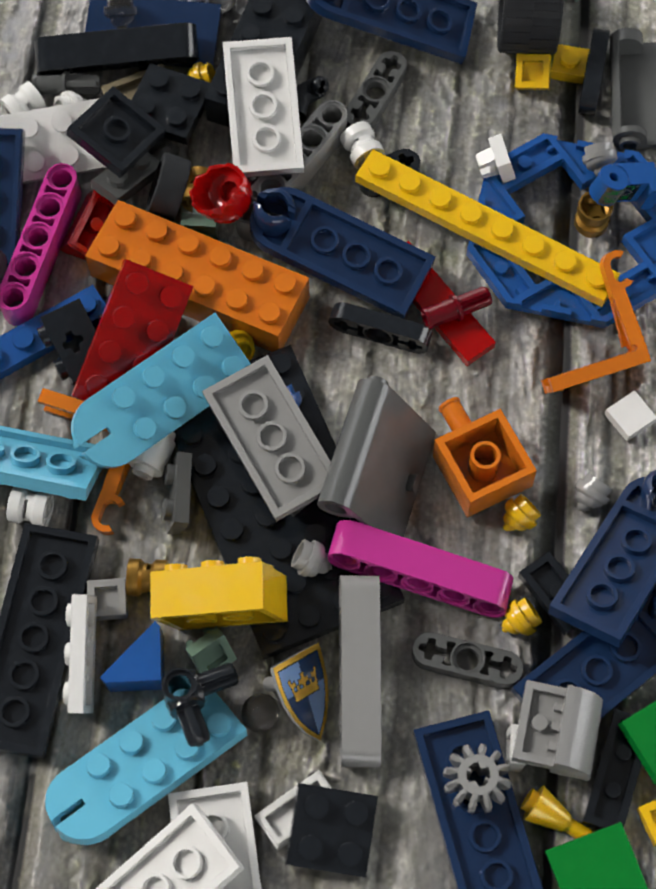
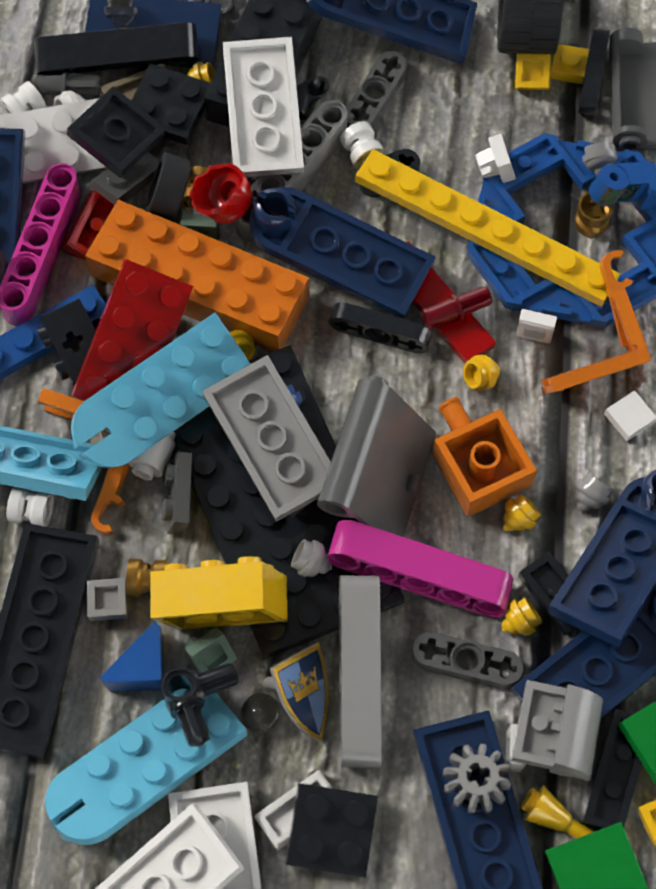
(80, 654): white plate -> none
(481, 372): none -> yellow plate
(536, 326): none -> white tile

